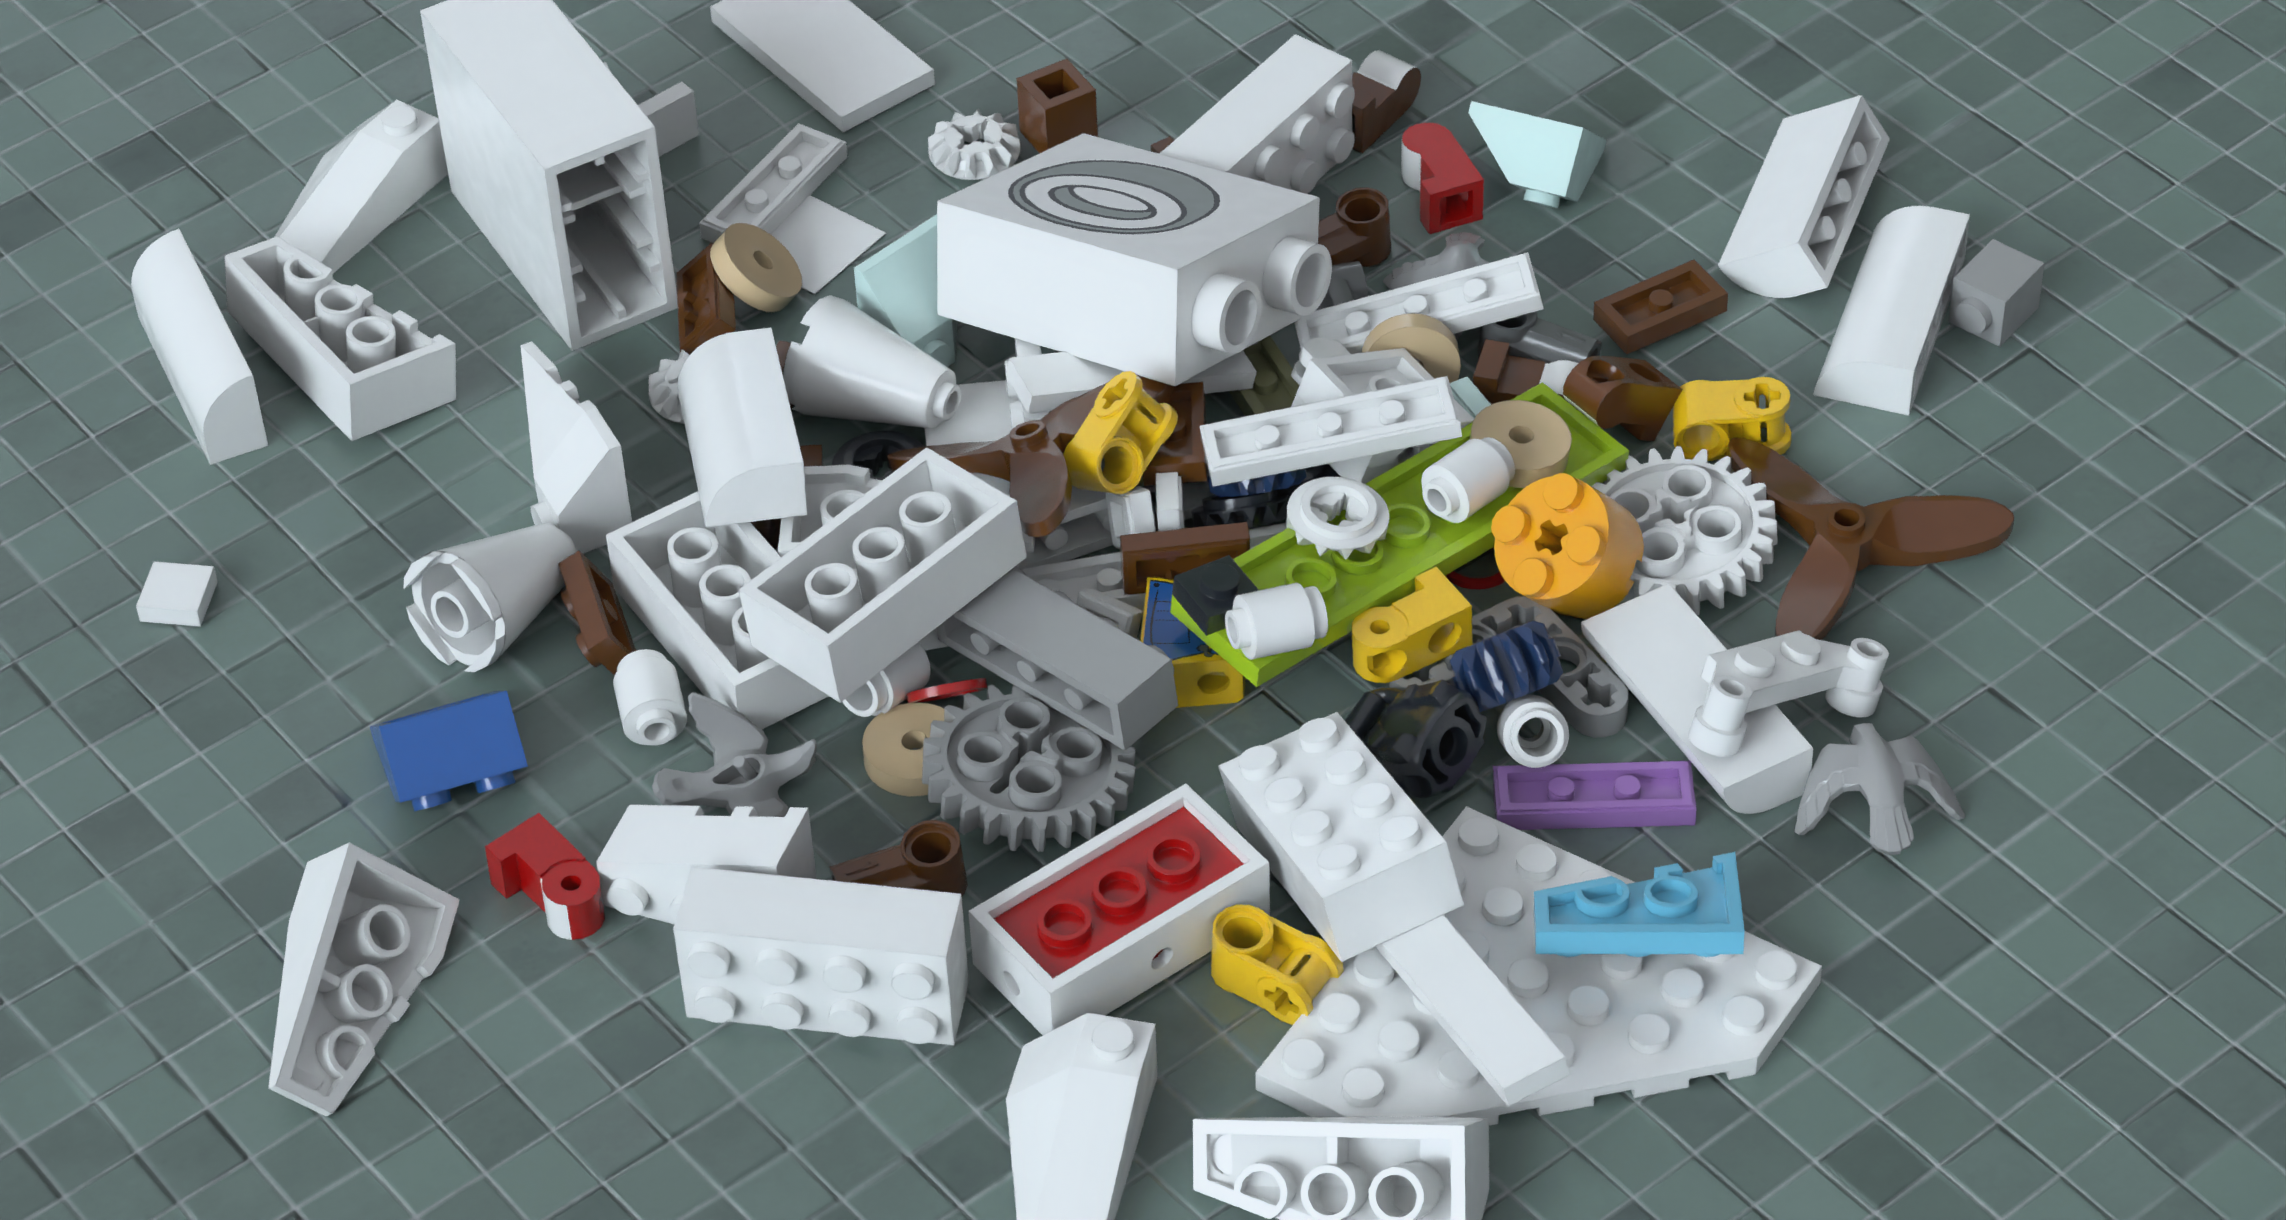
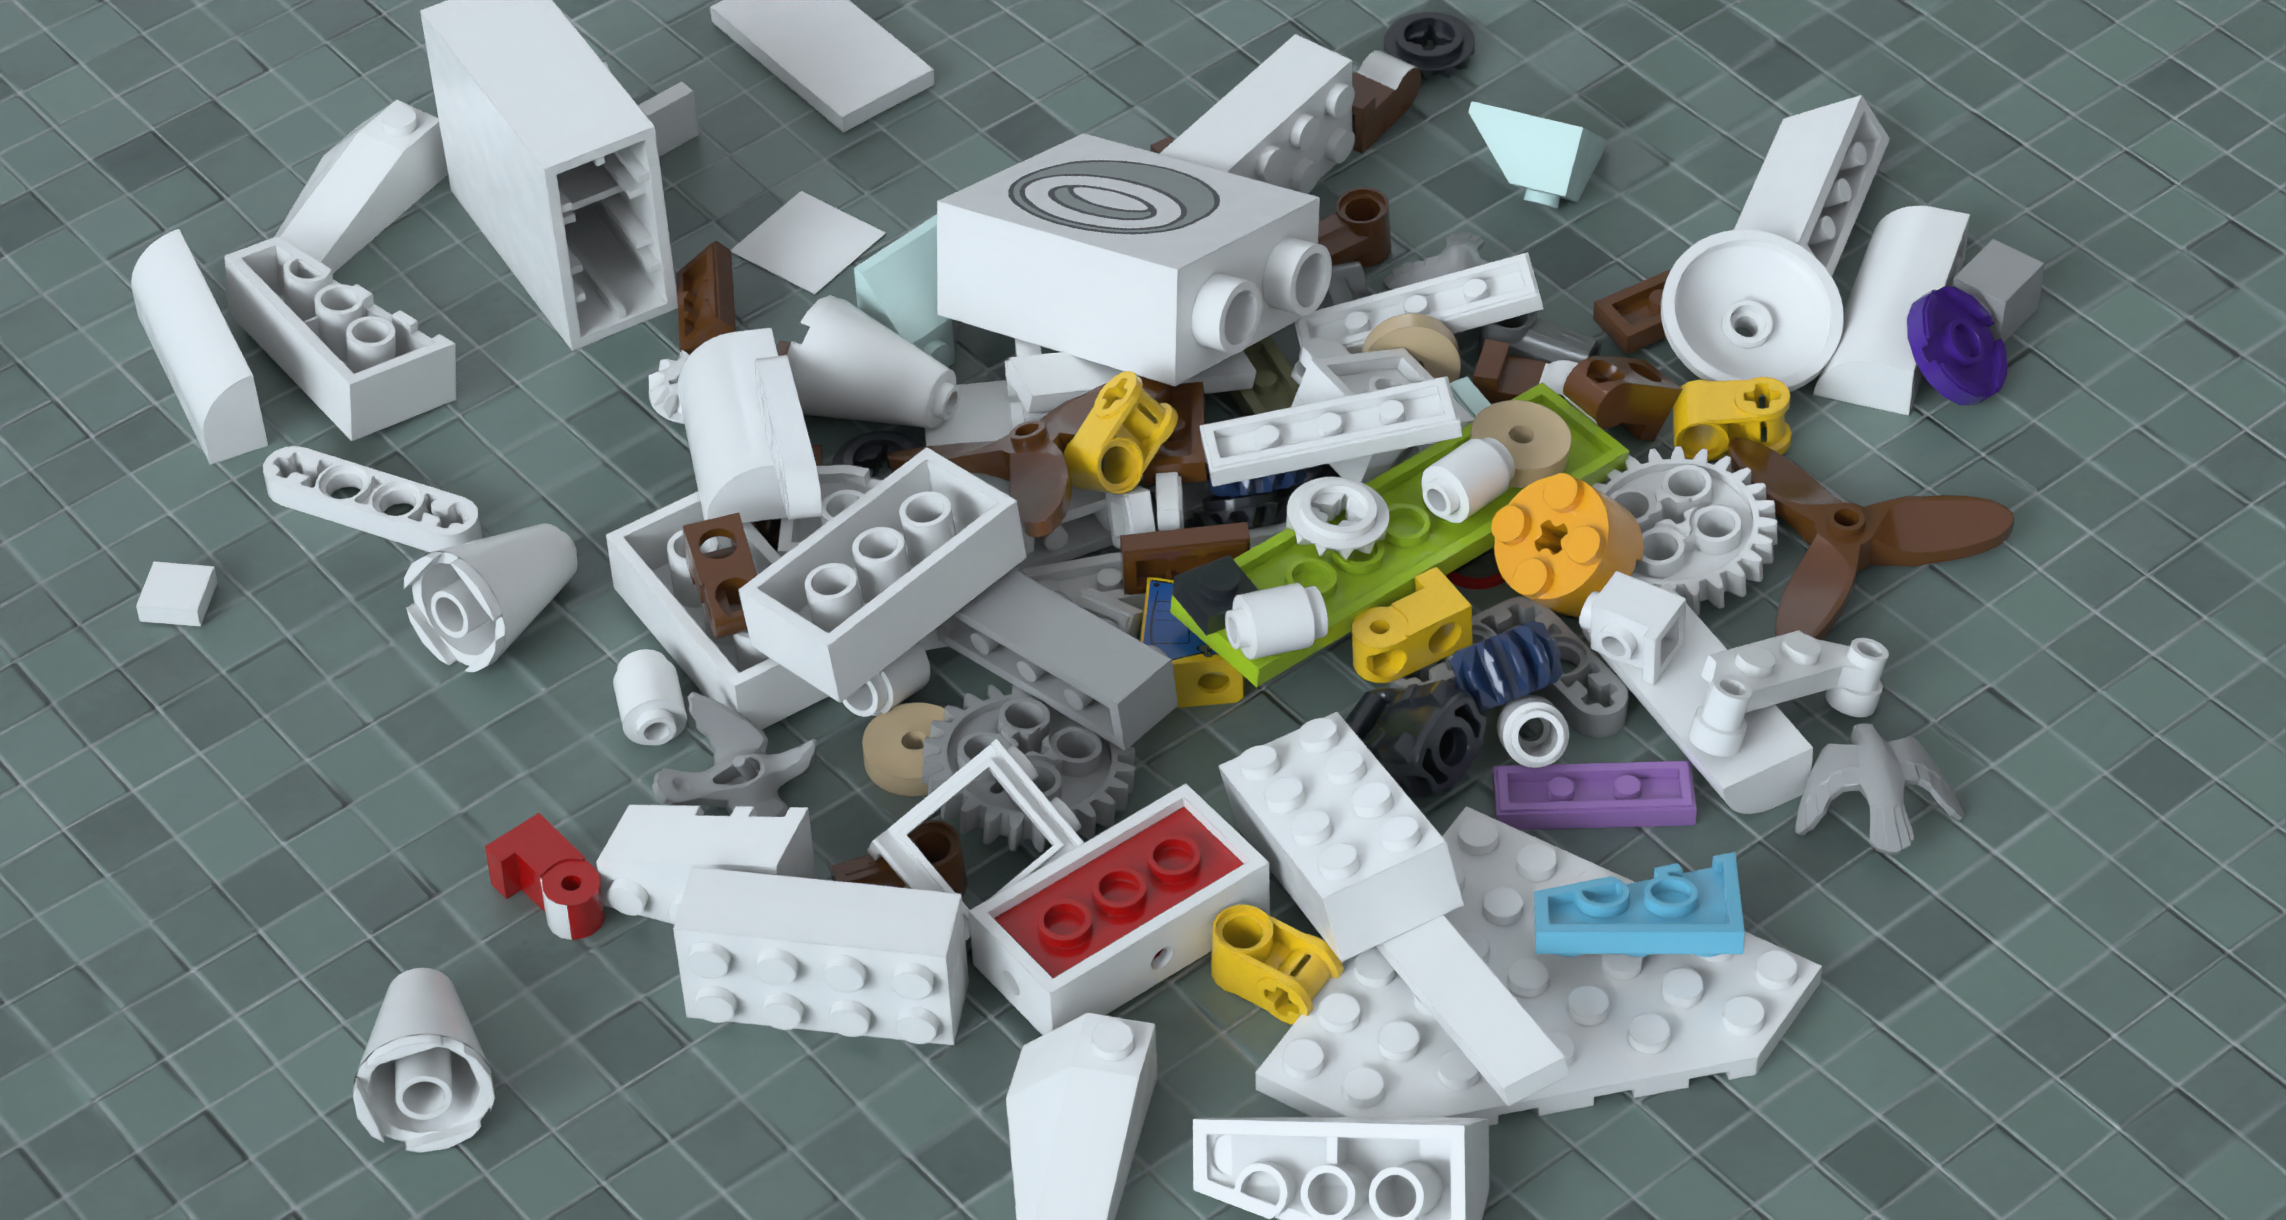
(307, 478): none -> white beam
(351, 963): white wedge -> none
(423, 1067): none -> white cone
(450, 748): blue slope -> none
(573, 458): white wedge -> none
(597, 610): reddish brown plate -> none
(720, 572): none -> reddish brown leg
(756, 267): tan piece -> none
(777, 182): white tile -> none
(788, 437): none -> white beam
(947, 690): red piece -> none
(977, 159): white gear -> none
(1016, 776): none -> white window
(1056, 105): reddish brown brick -> none
(1444, 175): red leg -> none
(1450, 35): none -> black gear
(1636, 624): none -> white brick
(1758, 285): none -> white dish
(1955, 346): none -> dark purple tile

